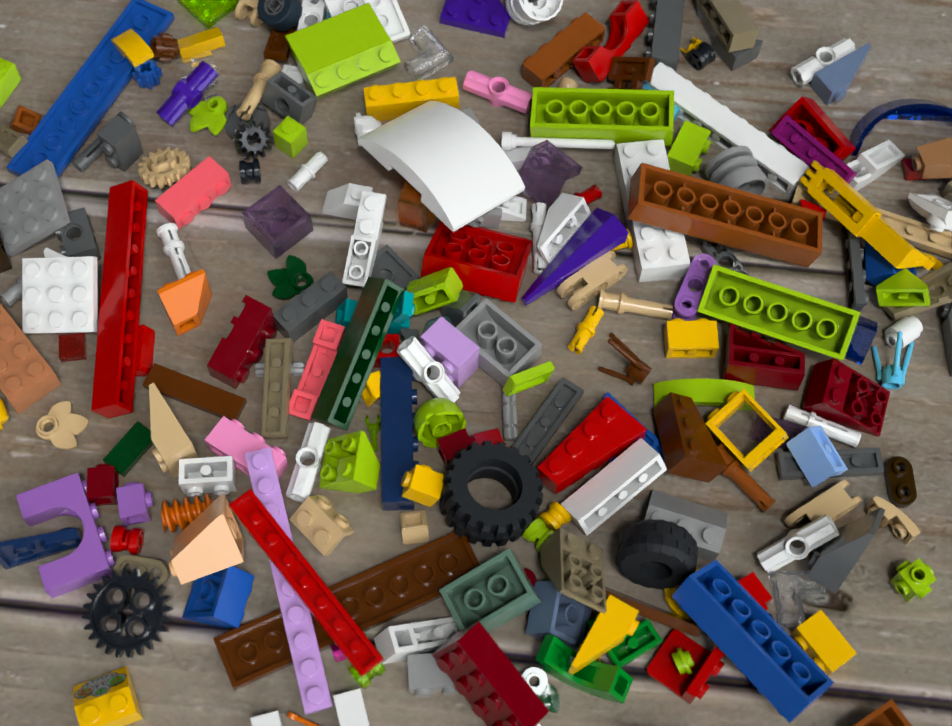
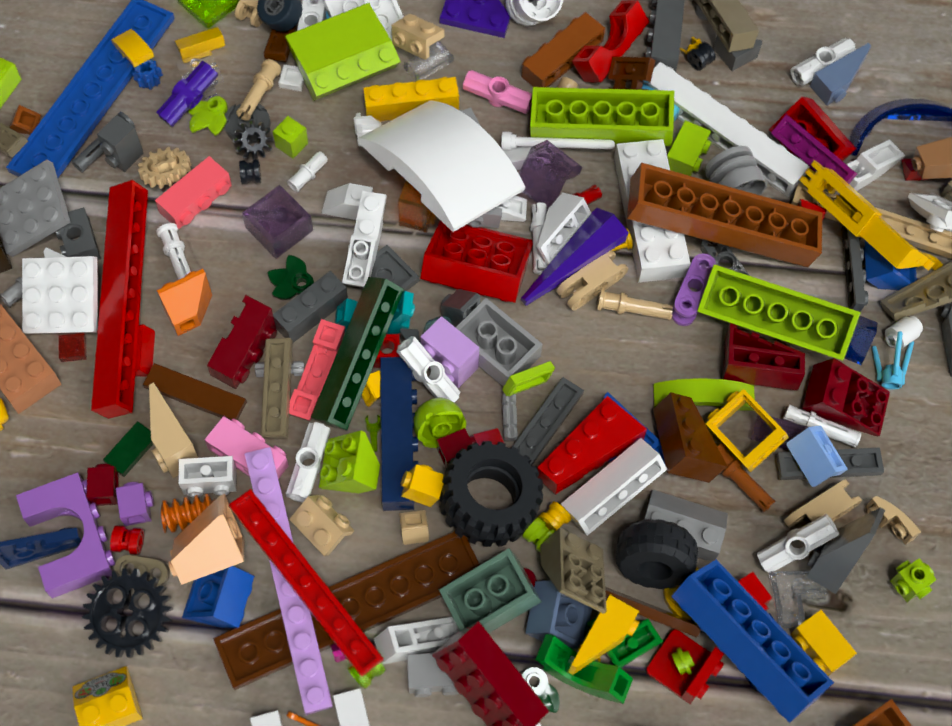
(65, 426): tan plate -> none
(164, 47): reddish brown gear -> none
(289, 98): dark grey brick -> none
(415, 35): none -> tan bracket
(435, 290): lime brick -> none
(585, 330): yellow pin -> none
(637, 369): reddish brown plant -> none
(691, 338): yellow brick -> none
(900, 480): dark brown plate -> none
(903, 290): lime slope -> none

